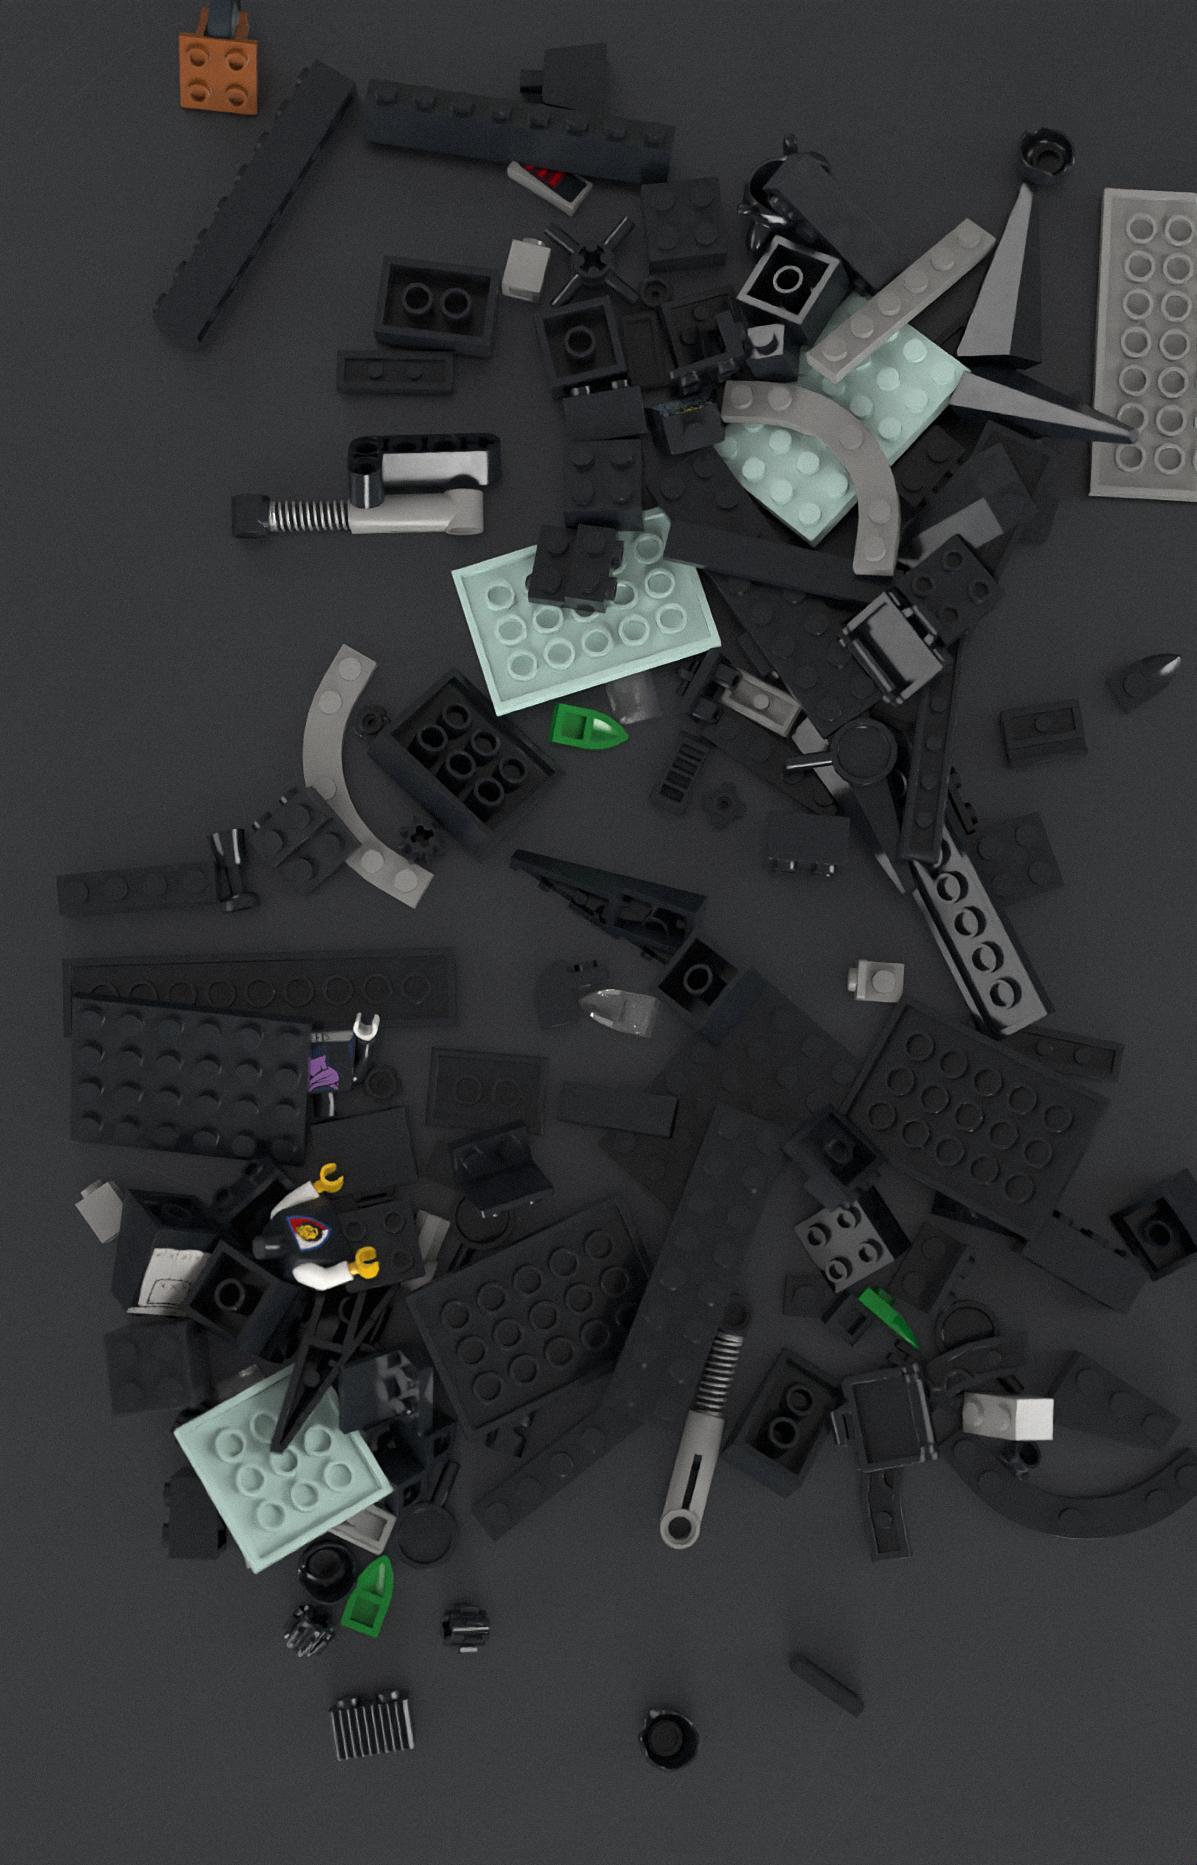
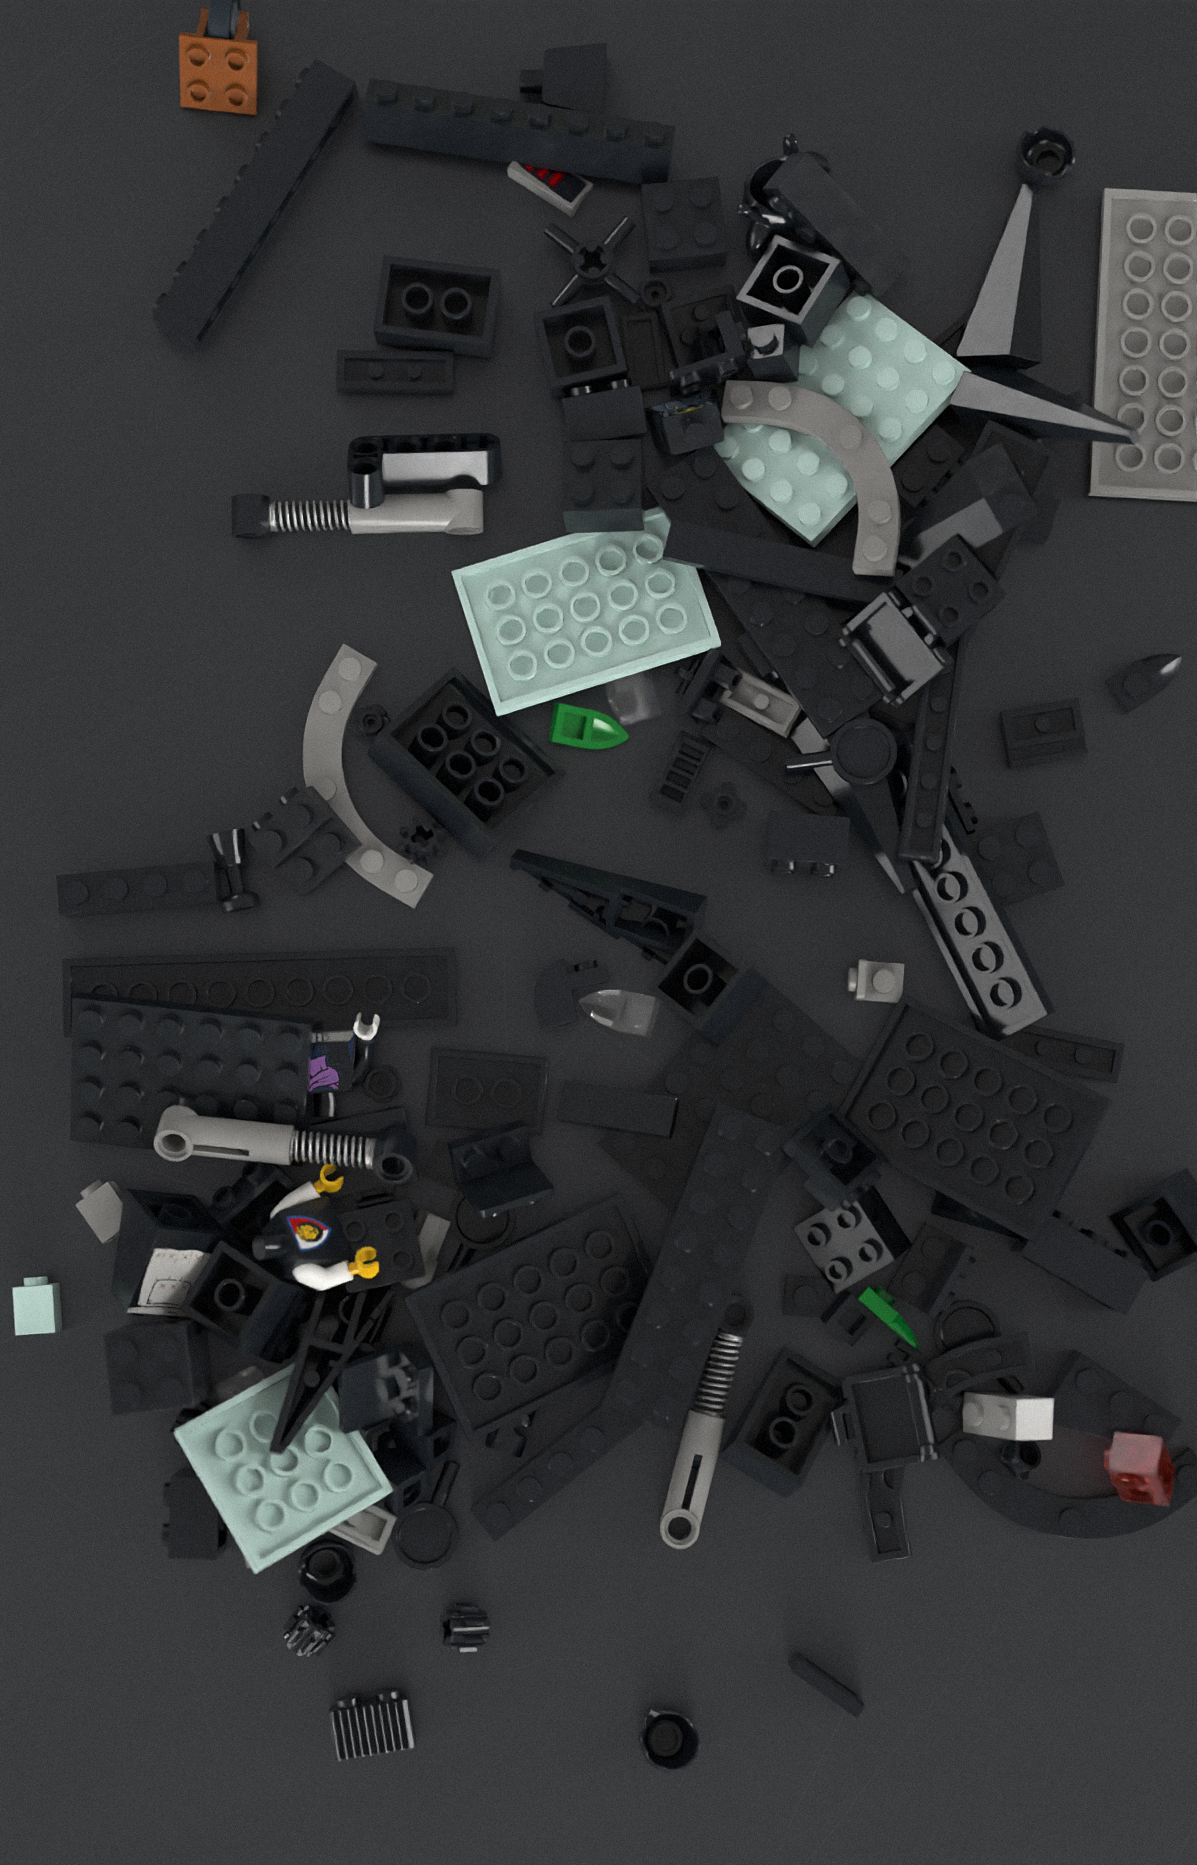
(37, 1306): none -> light aqua brick
(187, 1134): none -> piece
(370, 1598): green plate -> none
(526, 270): light grey brick -> none
(576, 567): black plate -> none
(901, 301): light grey plate -> none
(1140, 1468): none -> clear red brick

